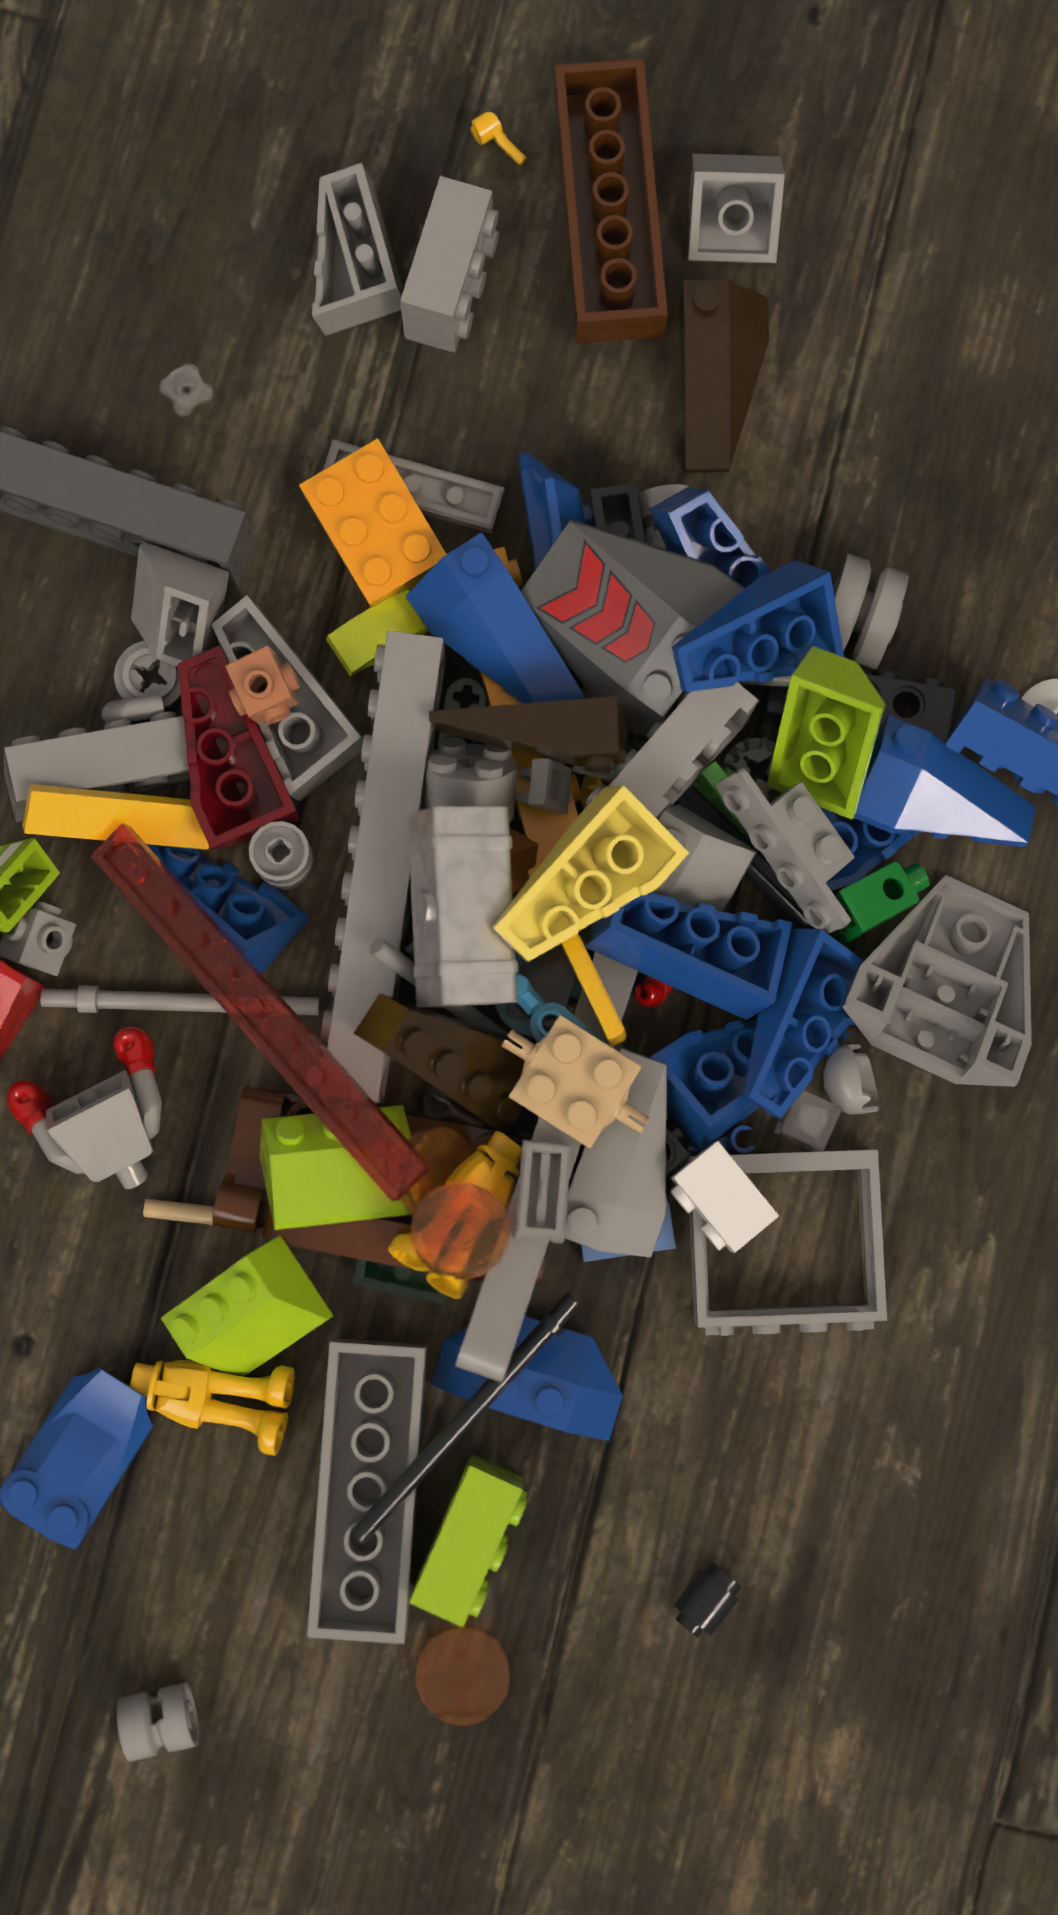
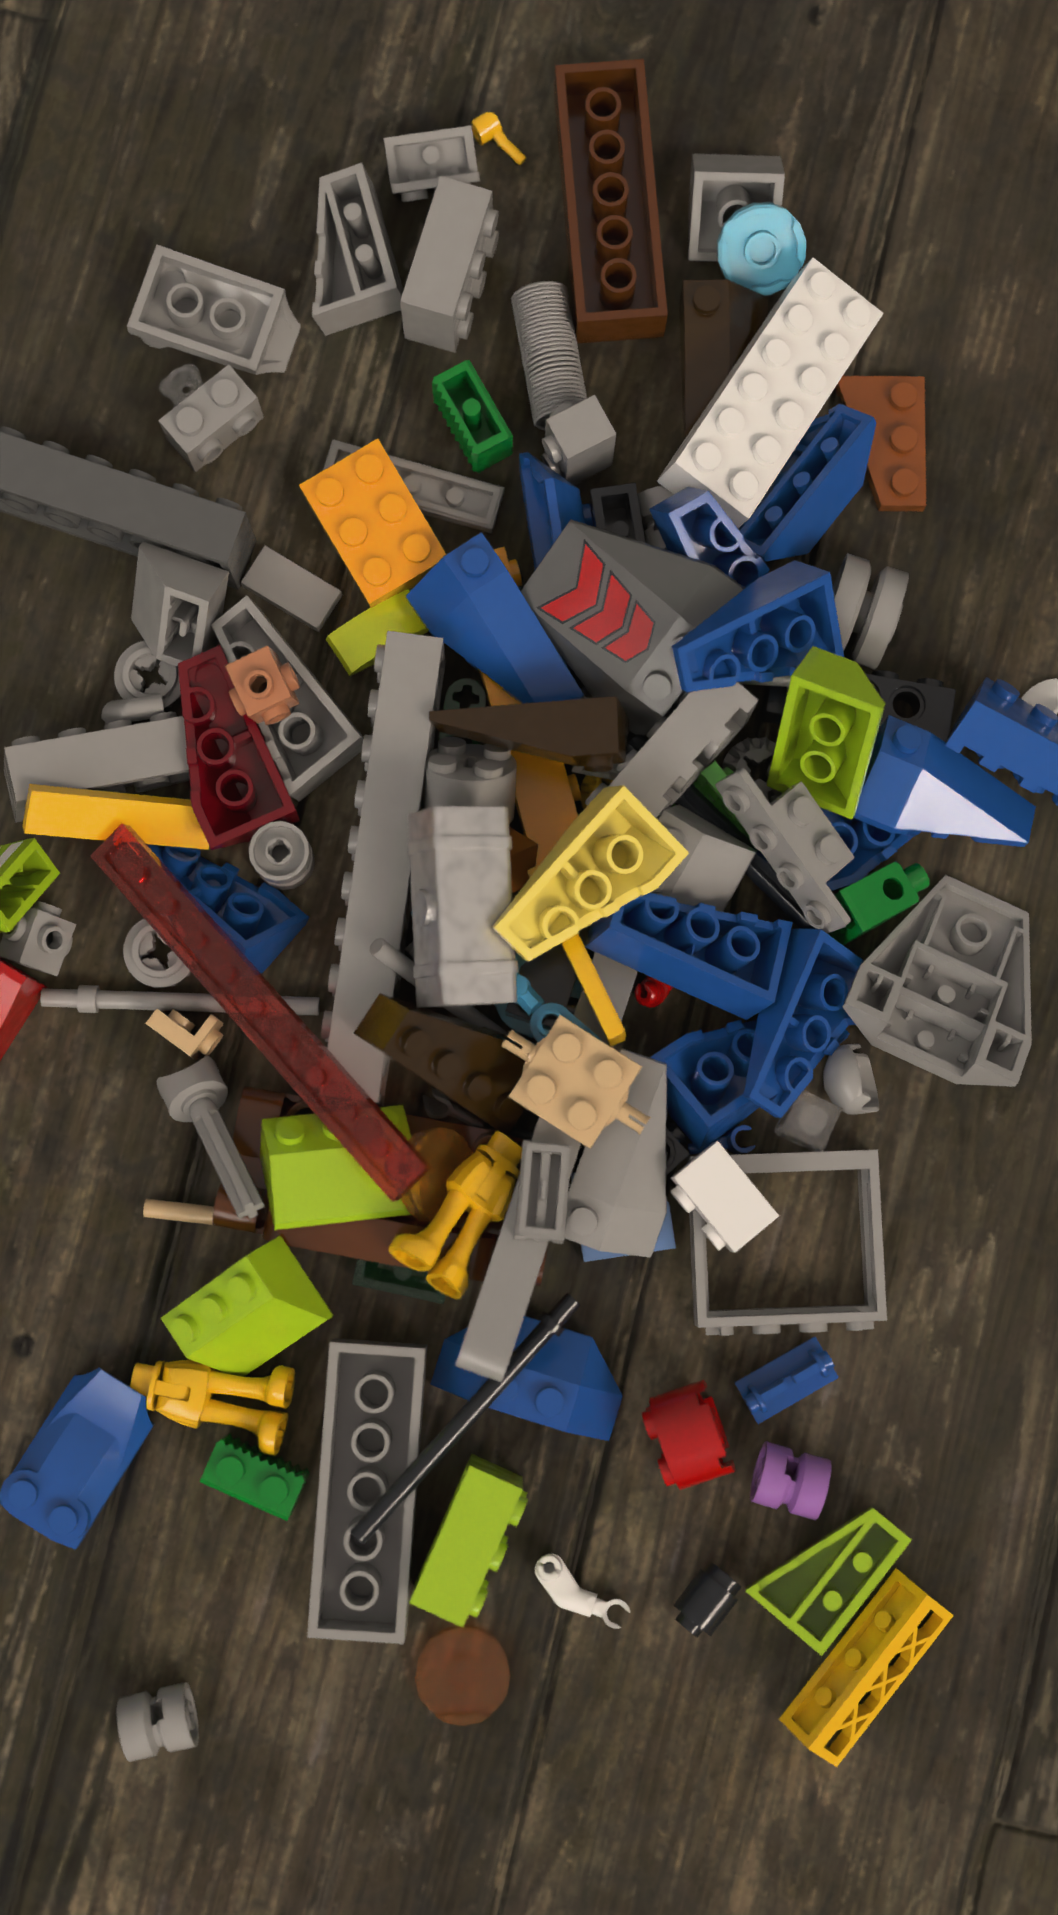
(104, 1126): light grey torso -> none
(151, 971): none -> light grey gear
(178, 1028): none -> tan bracket
(196, 1097): none -> light grey piece
(212, 418): none -> light grey brick
(214, 314): none -> light grey slope
(255, 1477): none -> green brick
(291, 588): none -> light grey tile
(421, 158): none -> light grey bracket
(460, 1230): clear orange tile -> none
(472, 416): none -> green brick
(548, 348): none -> light grey piece
(548, 786): light grey tile -> none
(566, 1592): none -> white arm
(578, 440): none -> light grey brick
(688, 1435): none -> red brick
(761, 247): none -> medium azure tile
(773, 392): none -> white brick
(786, 1379): none -> blue hinge
(790, 1480): none -> medium lavender wheel
(812, 485): none -> blue wedge
(831, 1578): none -> lime wedge
(861, 1666): none -> yellow fence
(898, 447): none -> dark orange wing

